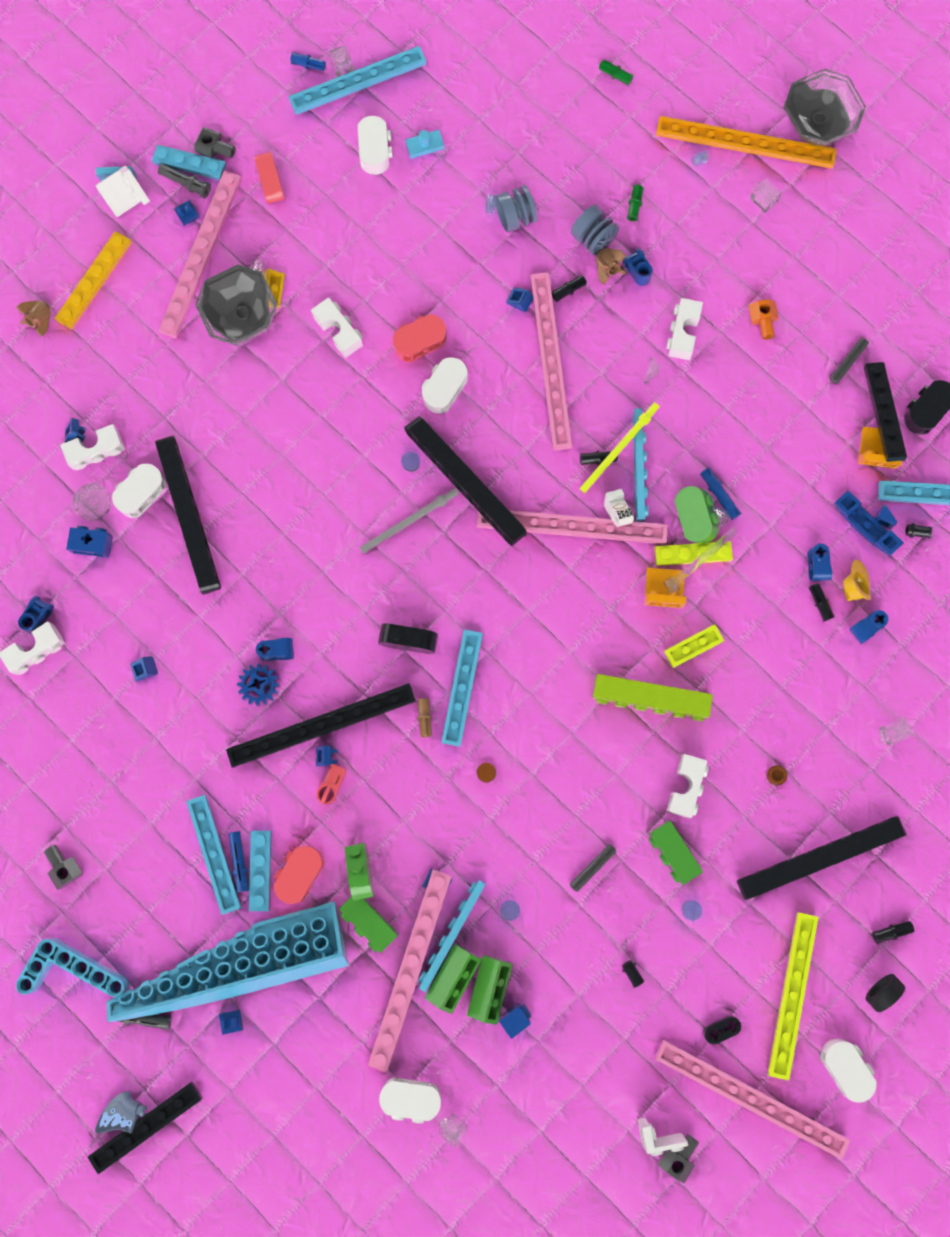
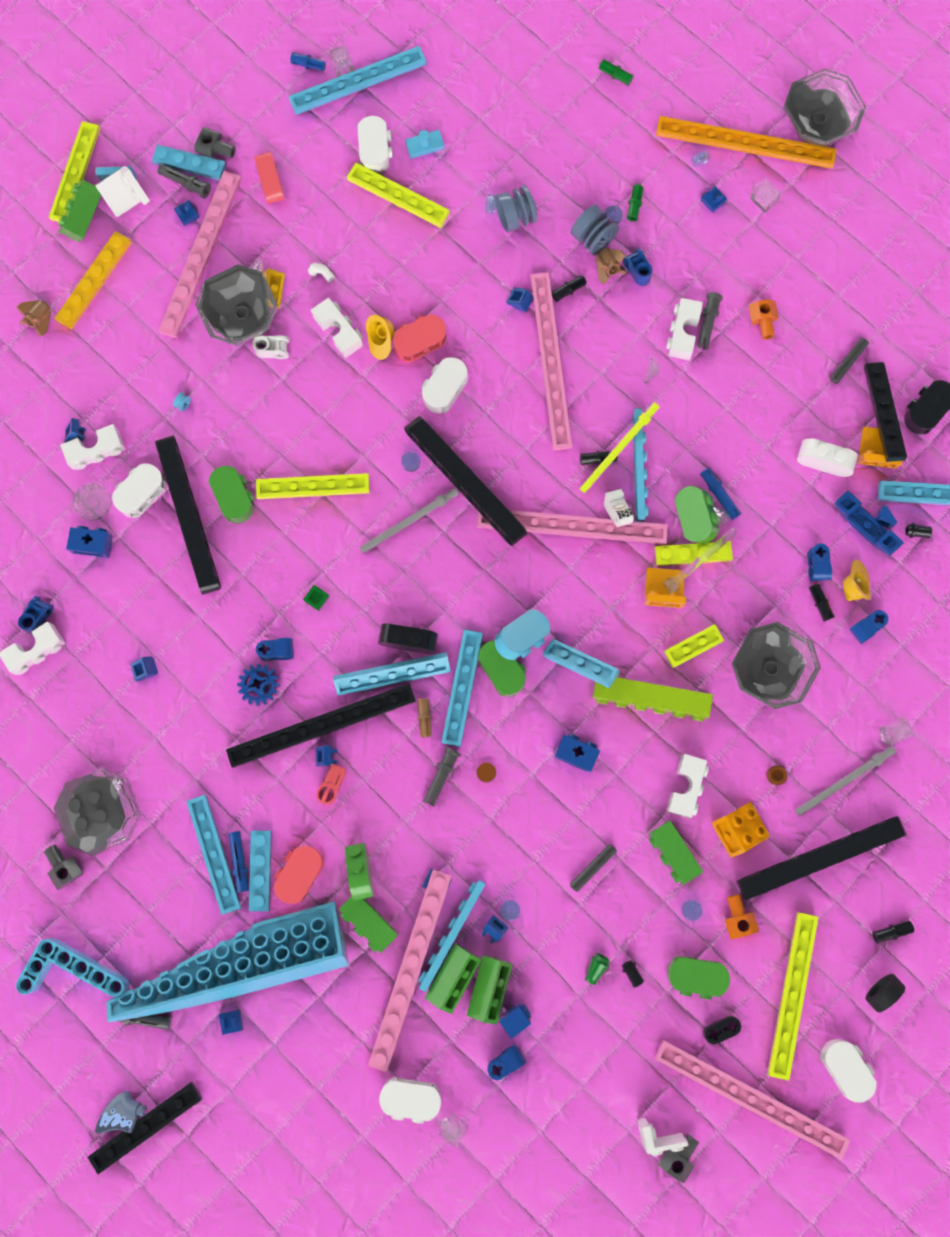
(75, 167): none -> neon yellow plate
(79, 210): none -> bright green brick
(97, 811): none -> dark grey rock
(181, 401): none -> medium azure bush
(231, 494): none -> bright green brick
(272, 347): none -> white piece
(312, 486): none -> neon yellow plate
(316, 598): none -> green tile
(322, 269): none -> white arm
(380, 333): none -> yellow piece
(391, 674): none -> medium azure plate
(398, 195): none -> neon yellow plate
(445, 767): none -> dark grey pin
(495, 929): none -> blue tile
(504, 674): none -> bright green brick
(509, 1060): none -> blue piece
(522, 635): none -> medium azure brick
(581, 663): none -> medium azure plate
(584, 762): none -> blue brick
(597, 968): none -> green cone
(614, 213): none -> clear light blue tile
(698, 977): none -> bright green brick
(710, 313): none -> dark grey pin
(713, 199): none -> blue tile
(738, 914): none -> orange piece
(740, 830): none -> light orange bracket
(776, 665): none -> dark grey rock
(827, 457): none -> white brick
(876, 760): none -> light grey bar

